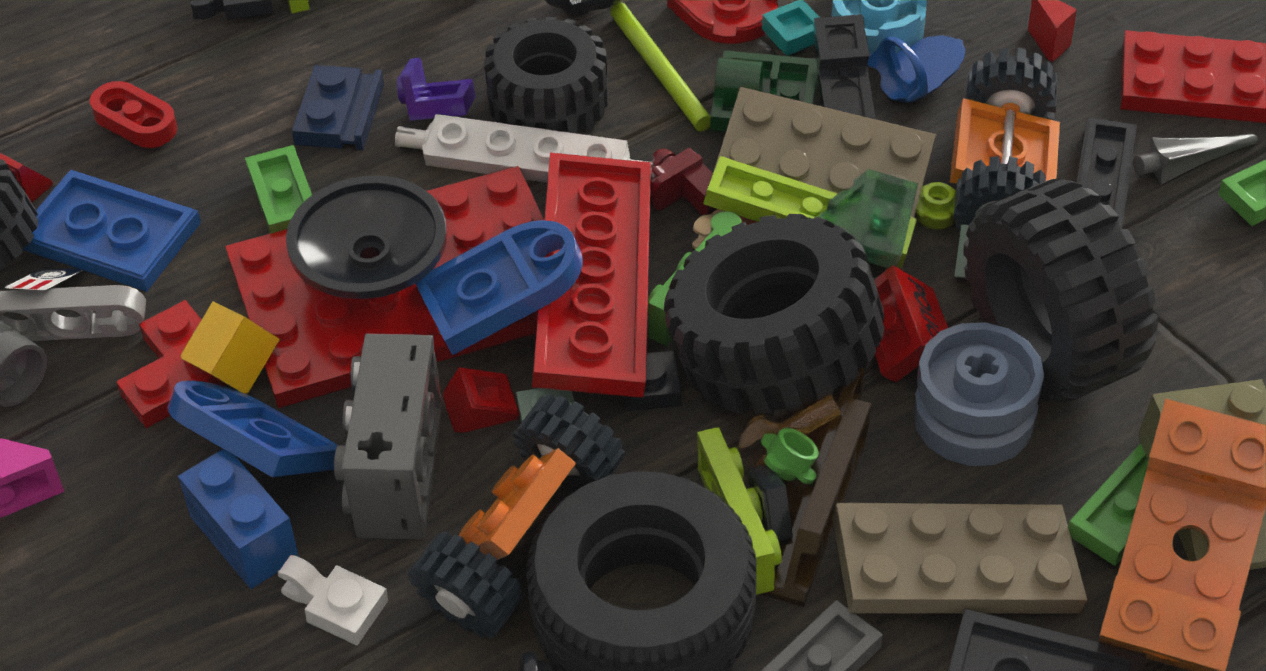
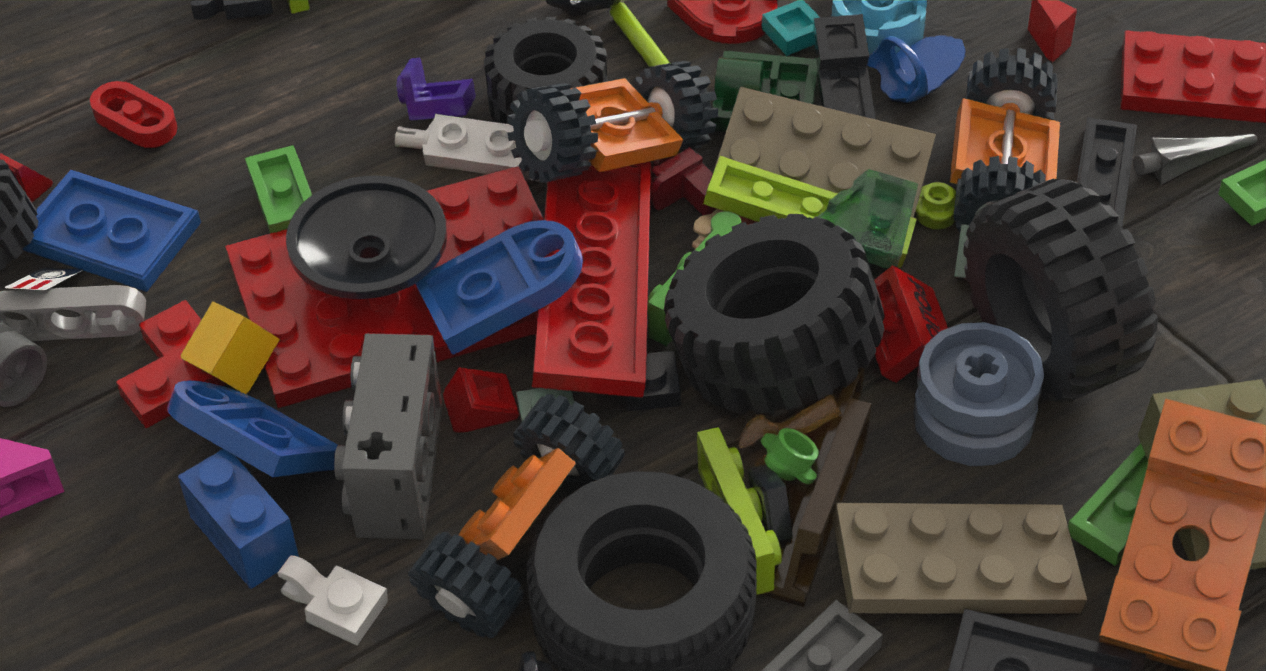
(337, 107): dark blue plate -> none
(611, 122): none -> plate

